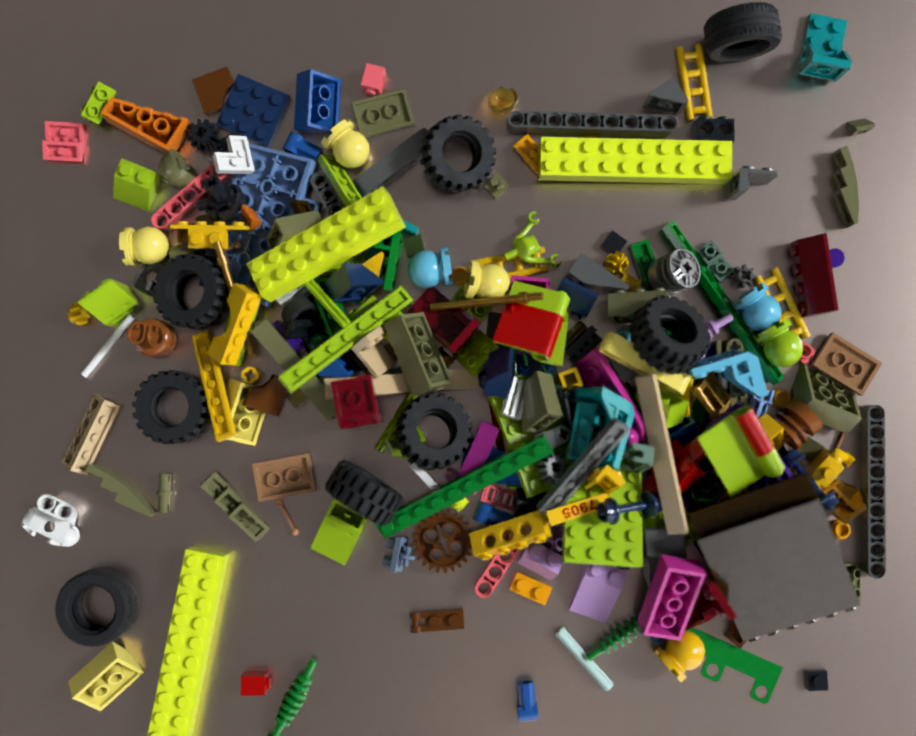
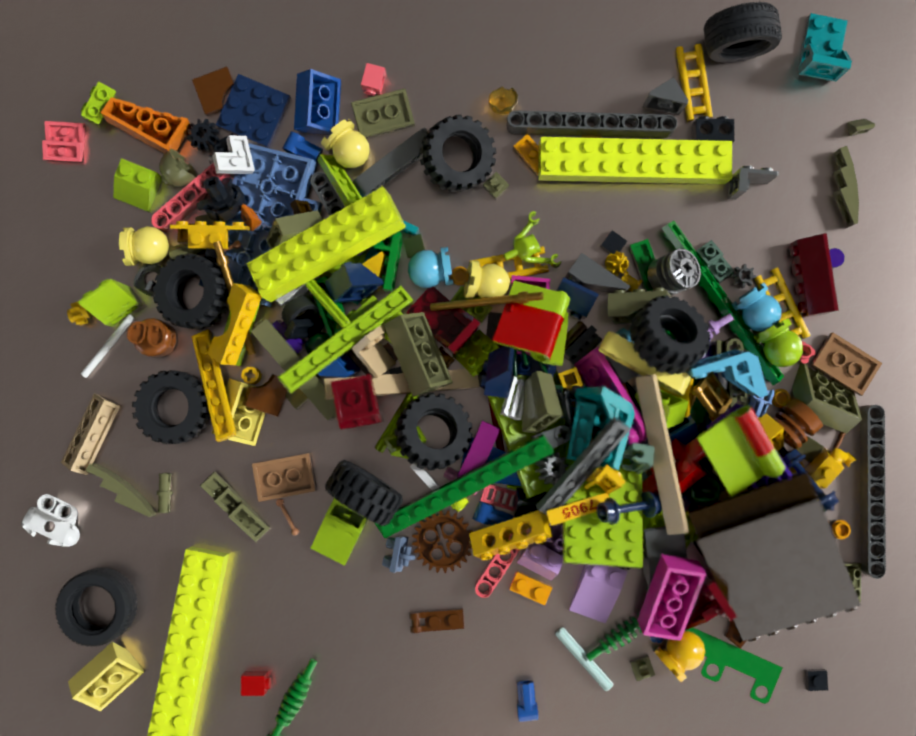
(642, 668): none -> olive tile
(850, 498): pearl gold slope -> none

